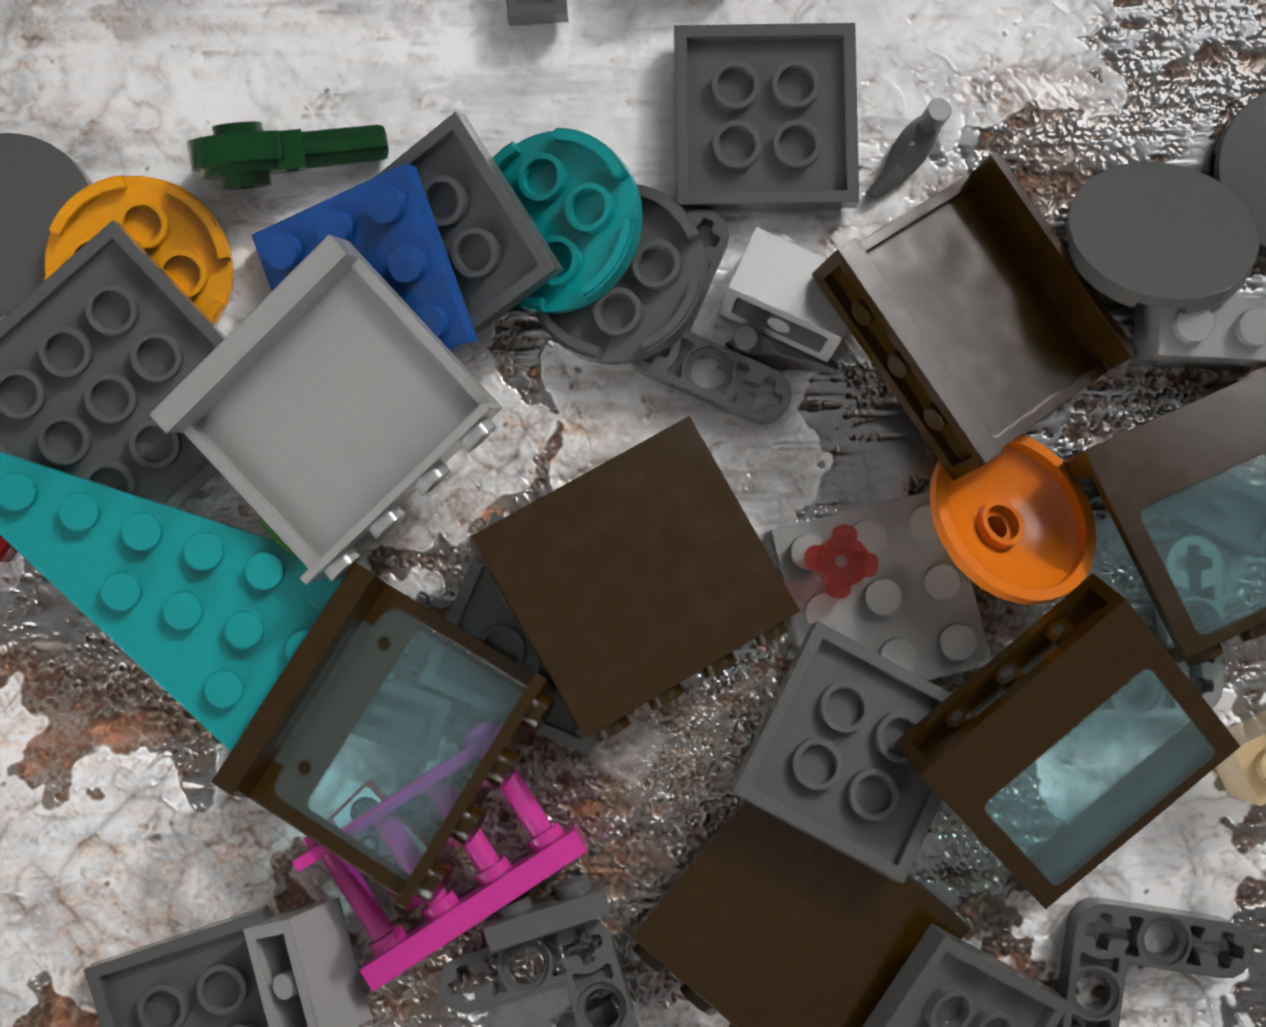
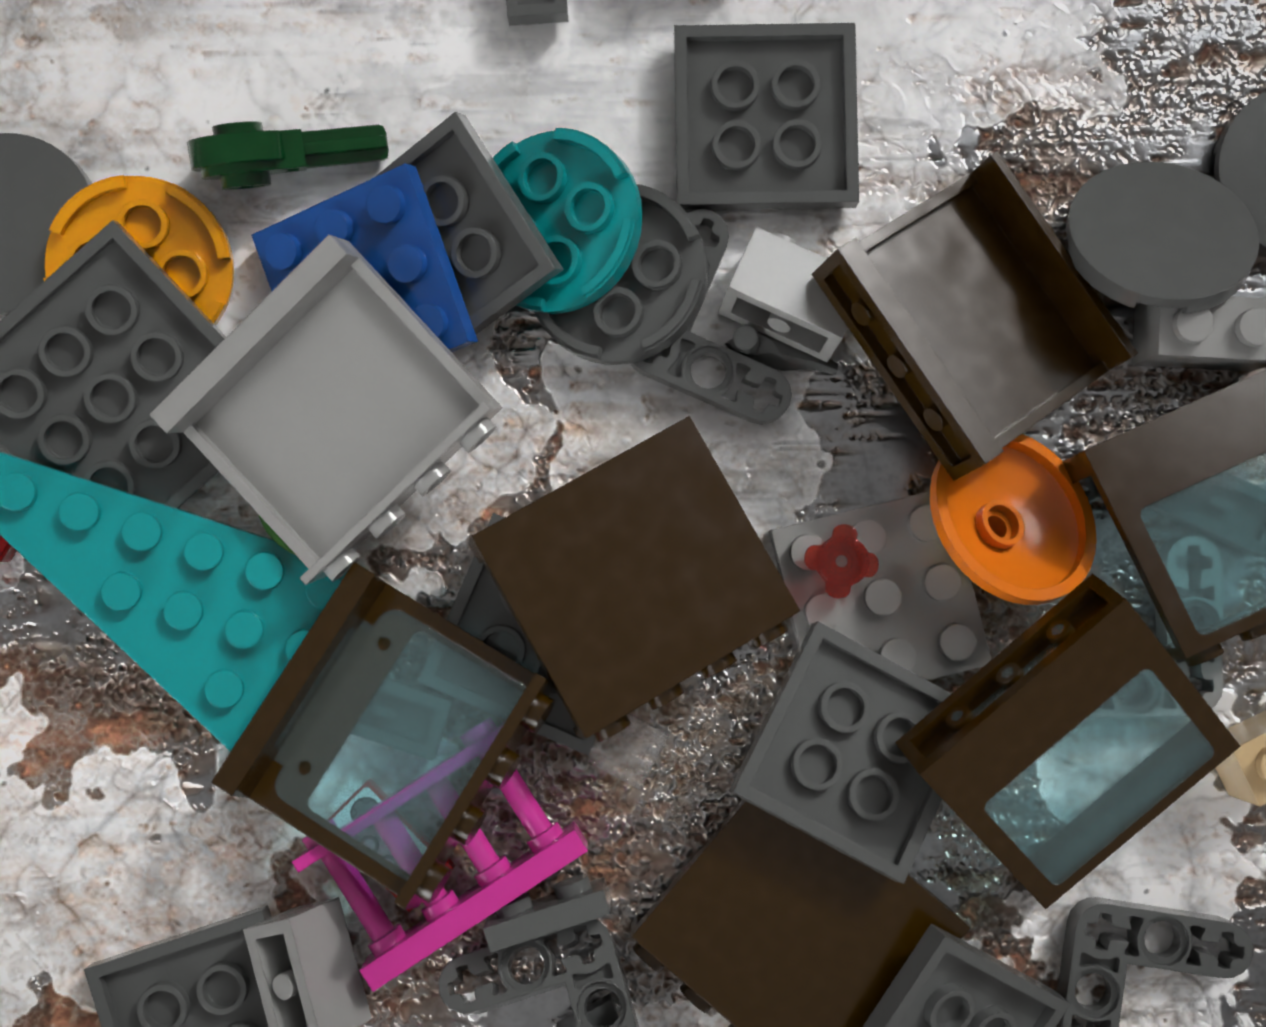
(912, 147): dark grey bar -> none

